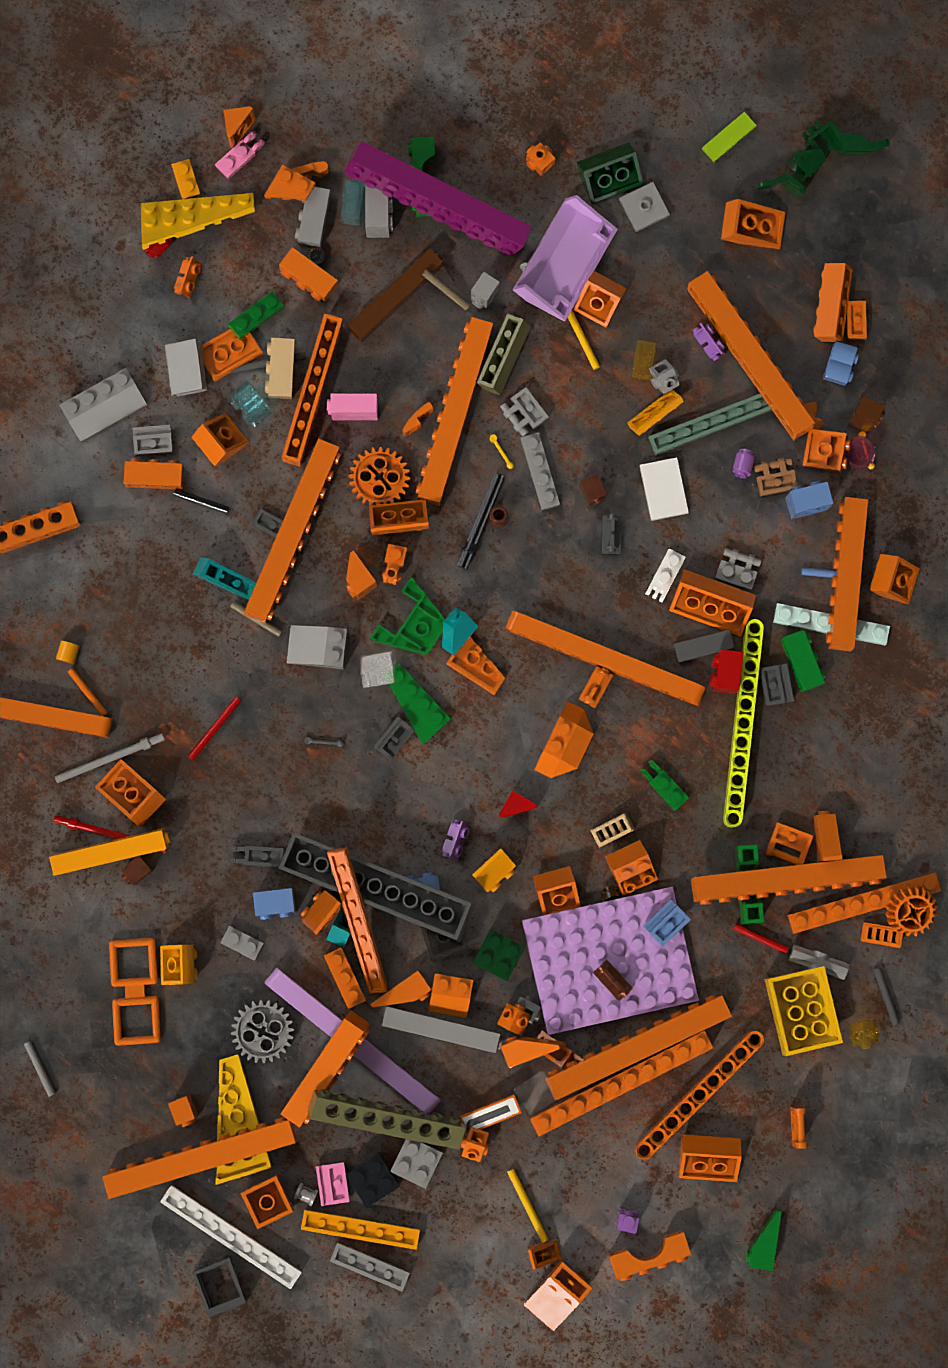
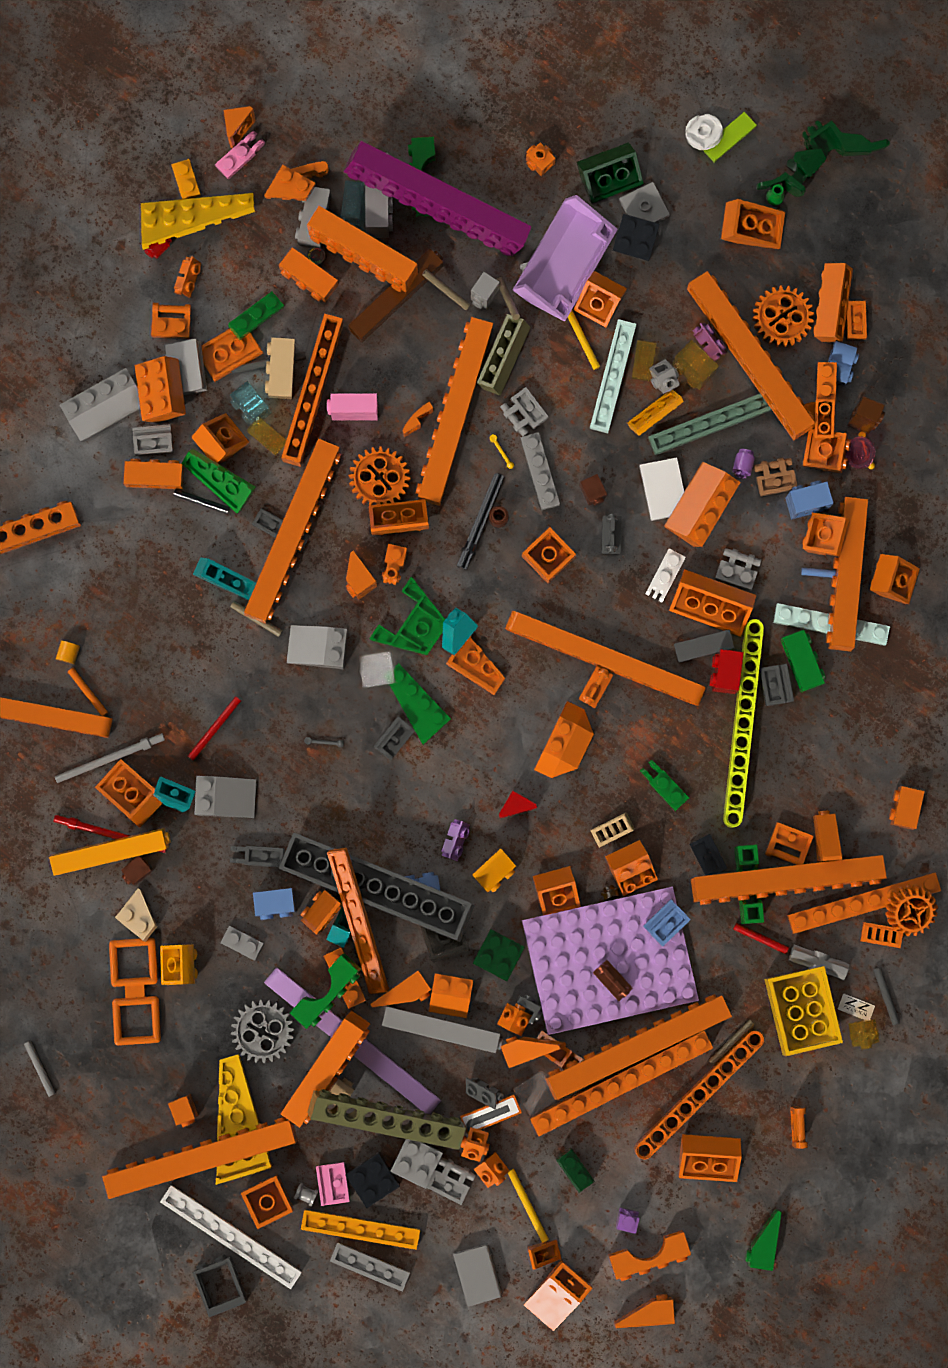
(137, 916): none -> tan wing
(160, 389): none -> orange brick
(171, 327): none -> orange plate
(173, 794): none -> teal slope
(222, 482): none -> green wing
(225, 797): none -> light grey slope
(266, 435): none -> clear yellow plate
(342, 973): none -> green arch
(343, 1086): none -> tan brick
(362, 249): none -> orange brick
(448, 1186): none -> light grey plate
(477, 1274): none -> light grey piece
(480, 1091): none -> dark grey hinge
(492, 1170): none -> orange brick
(508, 299): none -> dark tan bar
(548, 555): none -> orange brick
(575, 1170): none -> dark green brick
(612, 376): none -> light aqua plate
(636, 237): none -> black brick
(653, 1312): none -> orange slope
(695, 365): none -> clear yellow brick
(702, 504): none -> orange slope
(704, 132): none -> white tile
(708, 855): none -> black hinge
(731, 1042): none -> dark tan bar
(775, 198): none -> green cone
(793, 329): none -> orange gear
(825, 534): none -> orange plate
(826, 400): none -> orange slope
(856, 1007): none -> white sticker
(906, 808): none -> orange brick

